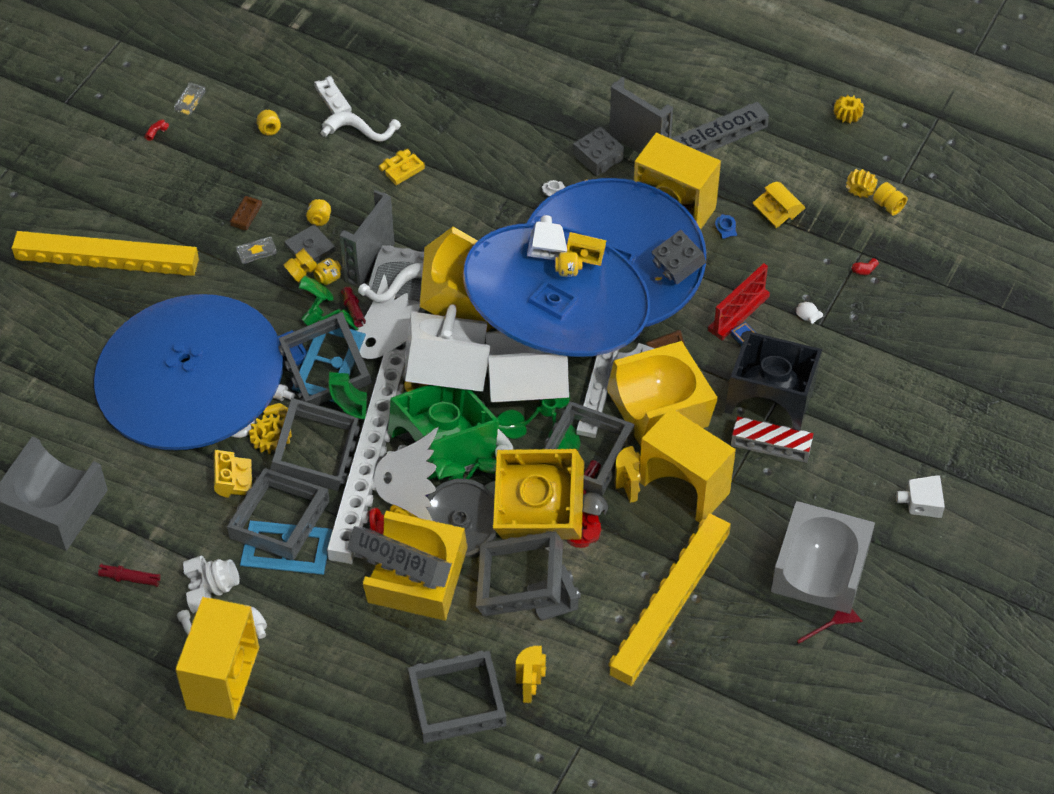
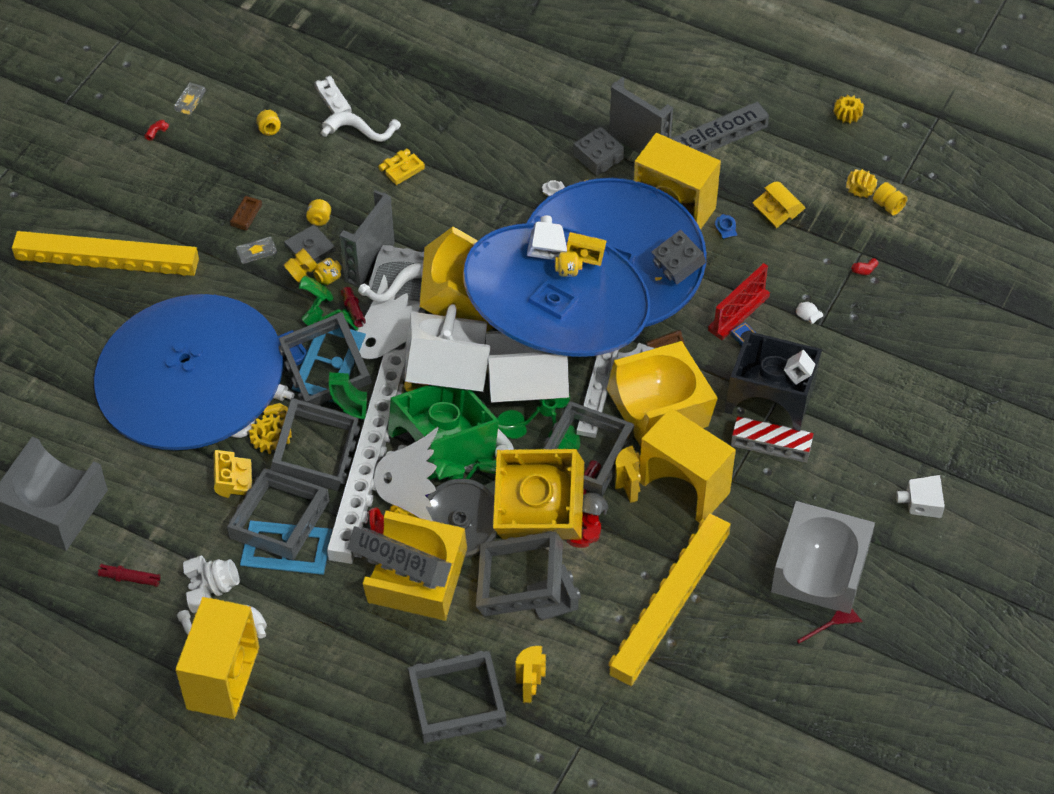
(799, 367): none -> white brick

